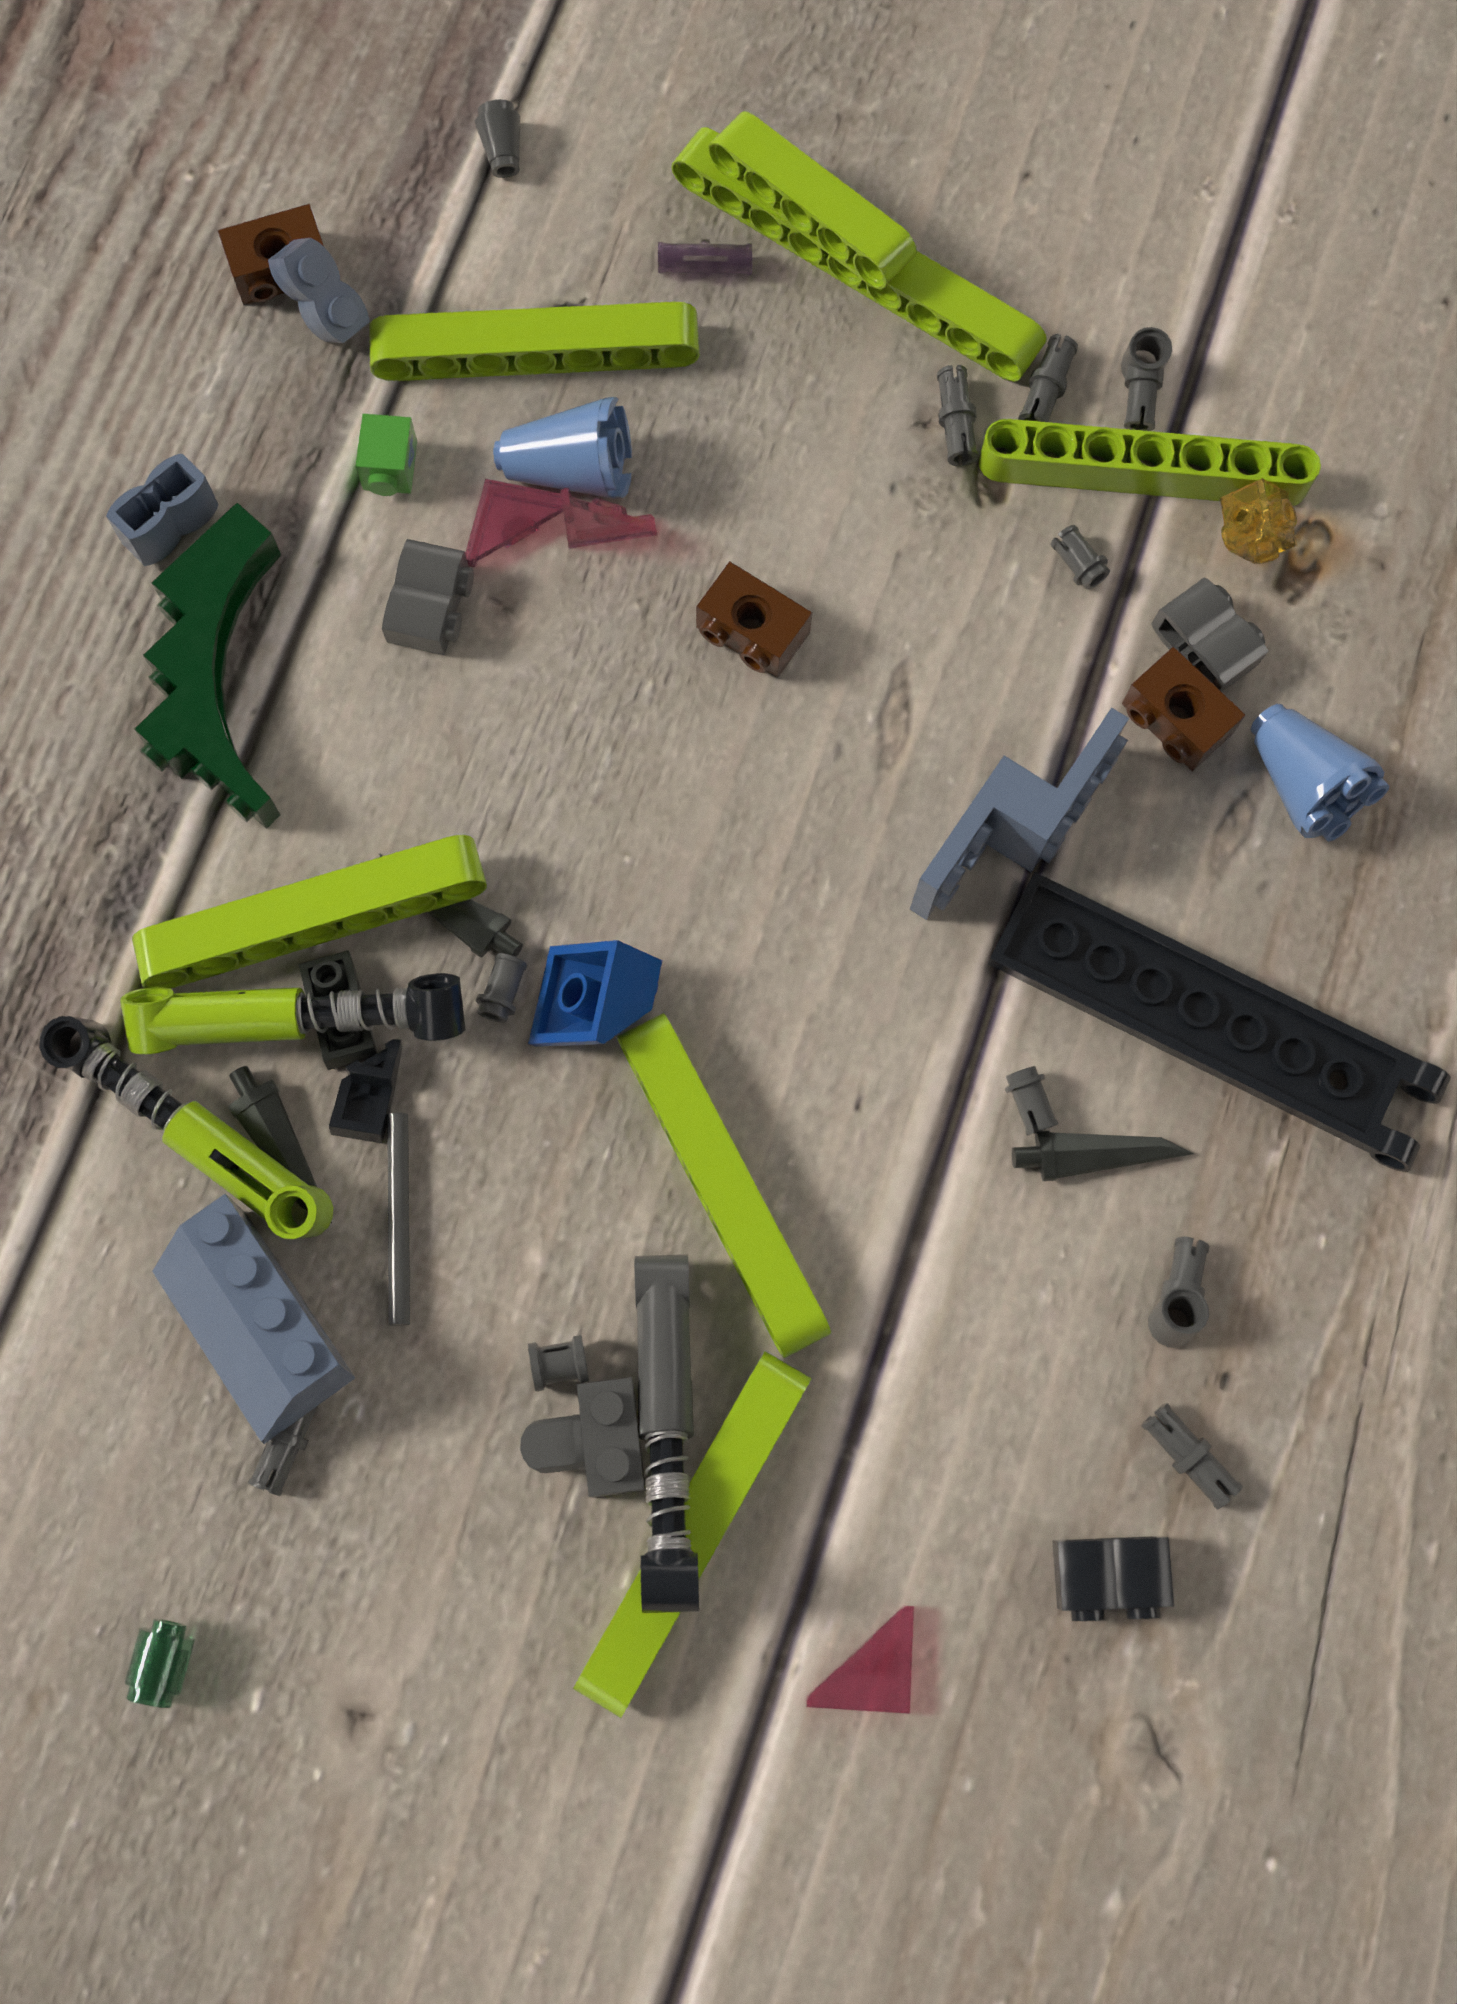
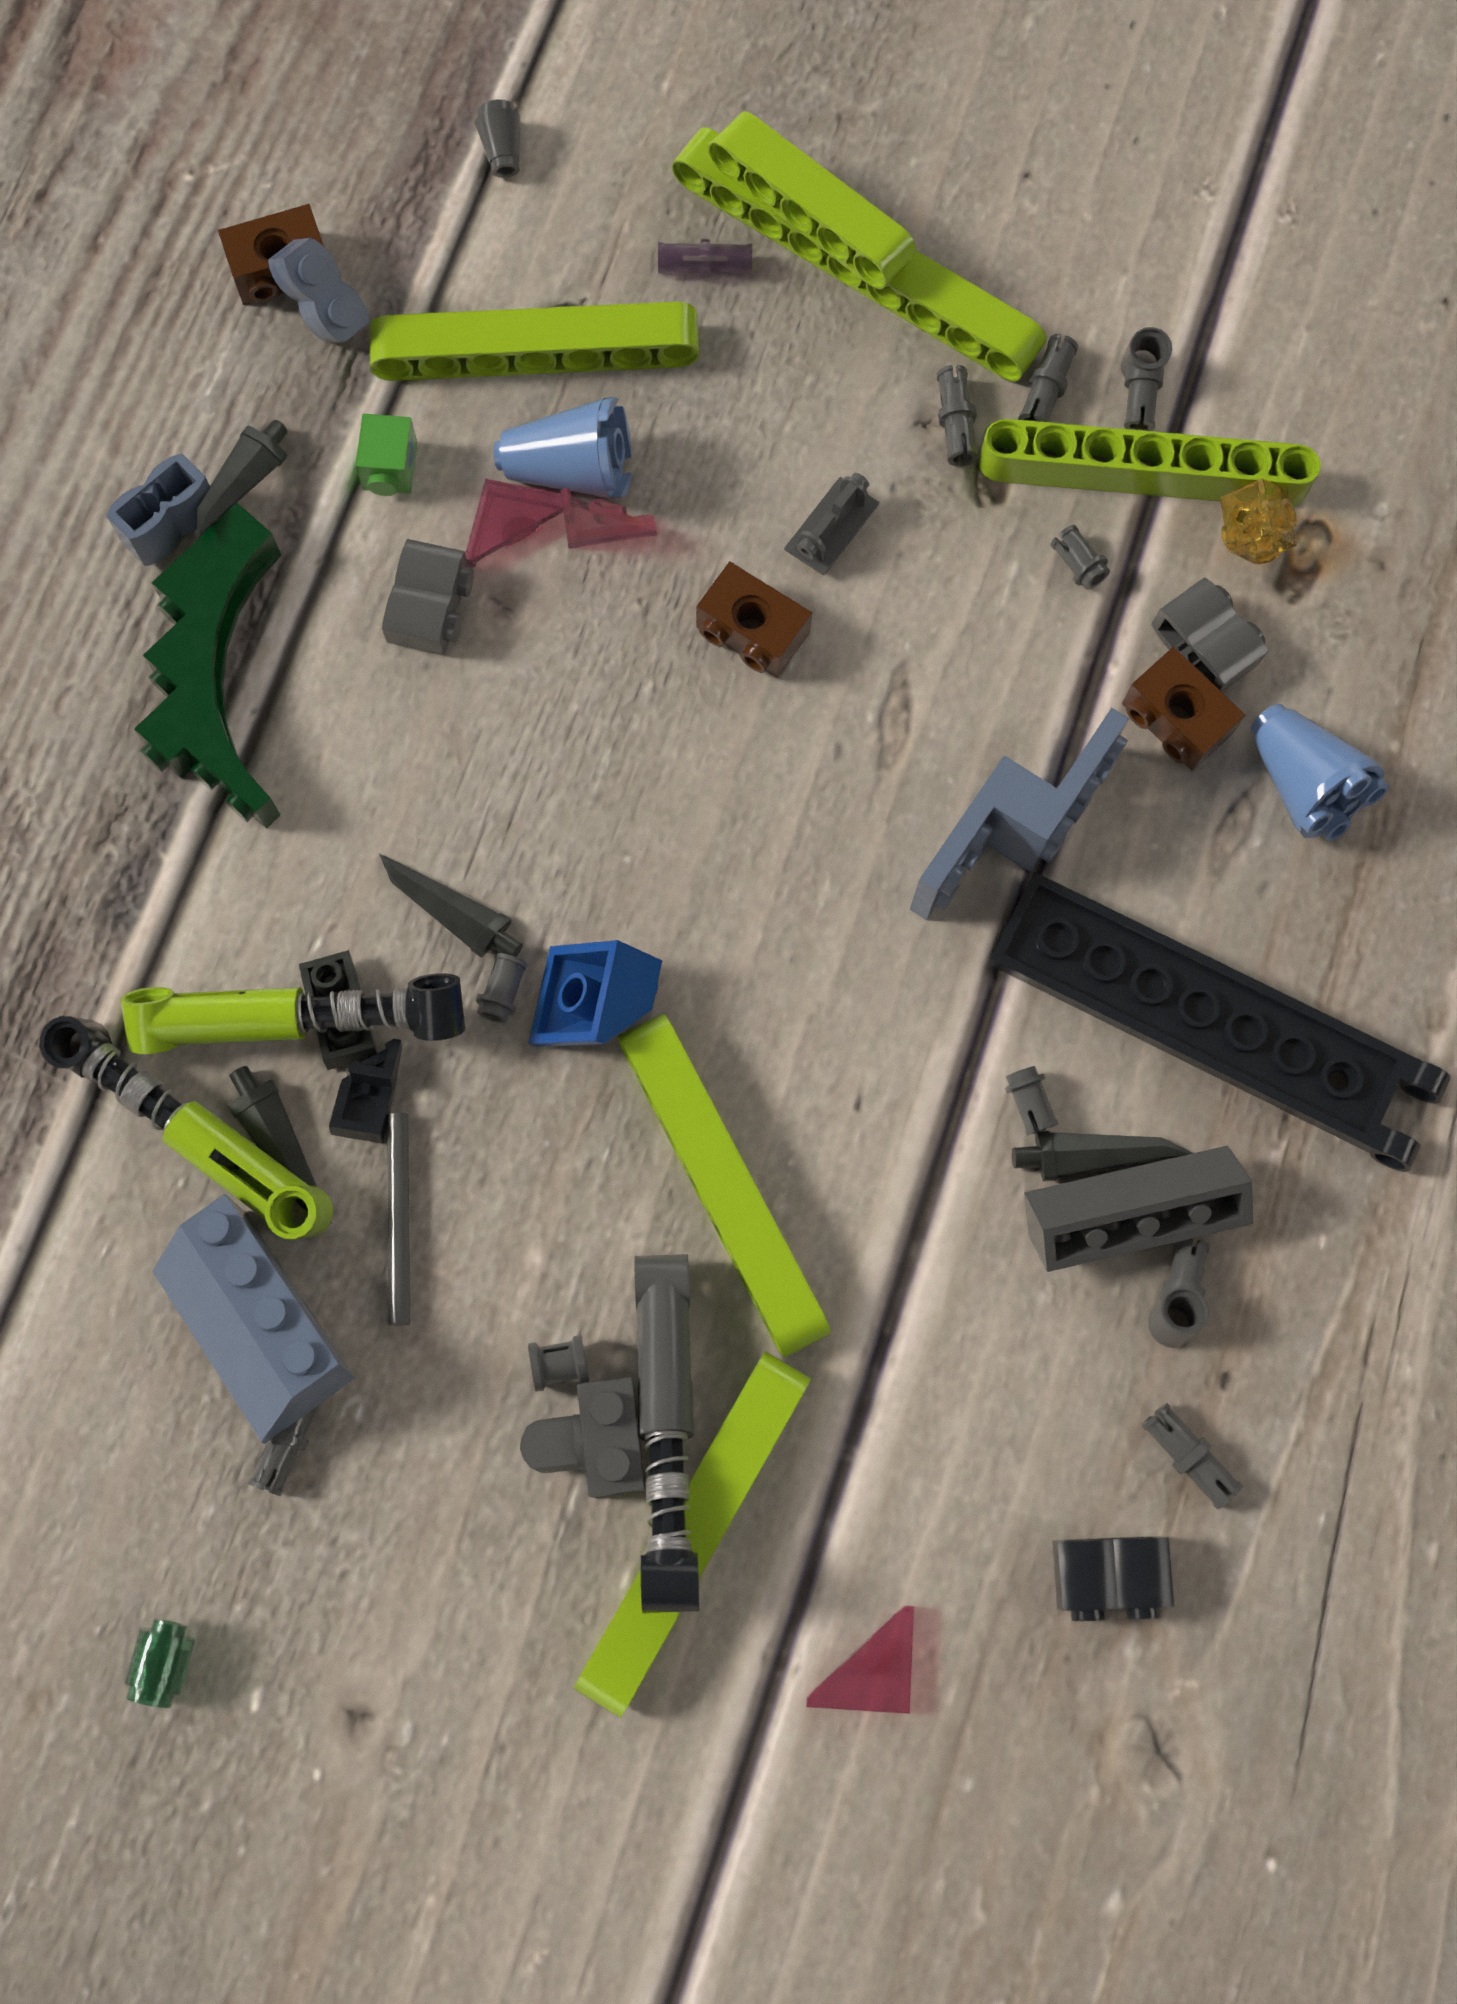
(247, 465): none -> pearl dark grey bar
(309, 912): lime beam -> none
(833, 523): none -> dark grey hinge
(1139, 1208): none -> dark grey brick

